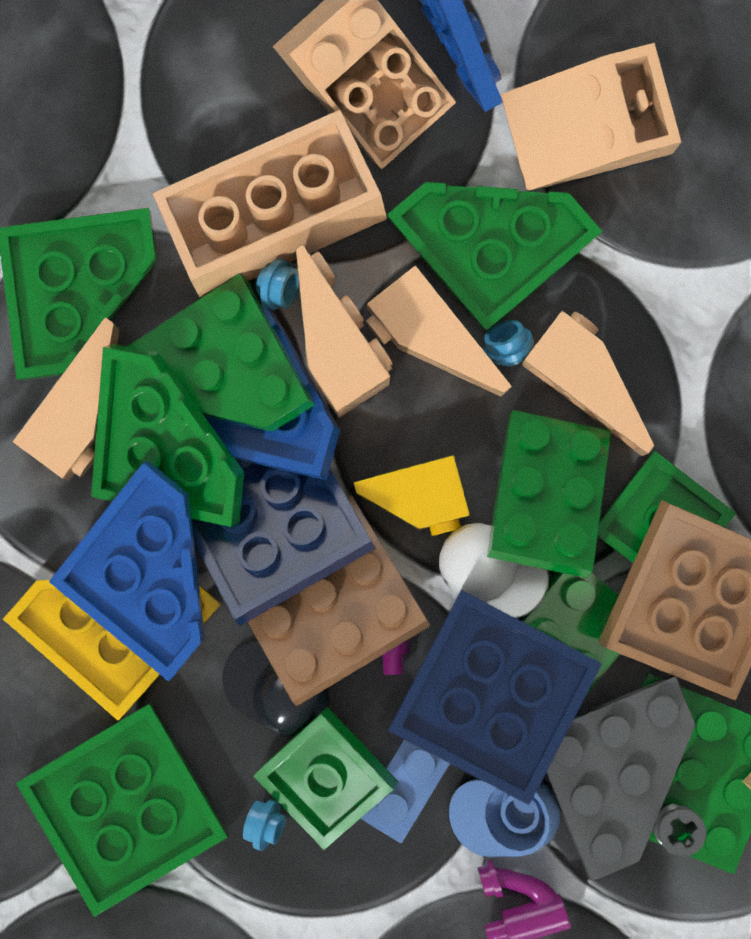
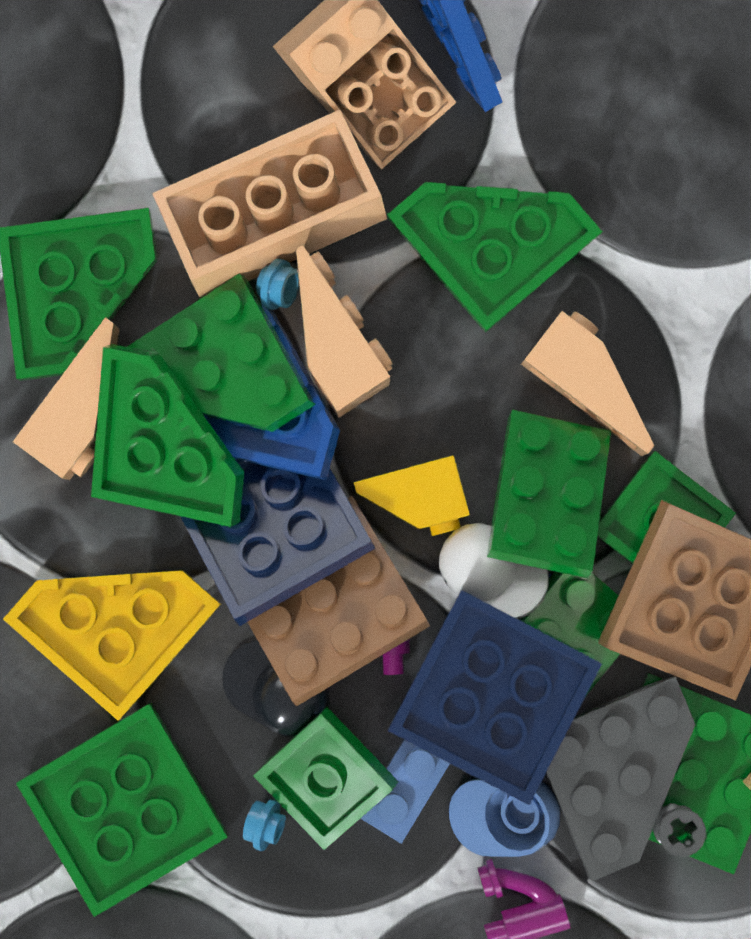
(141, 572): blue plate -> none
(427, 329): light nougat slope -> none
(508, 343): dark azure plate -> none
(592, 118): light nougat slope -> none

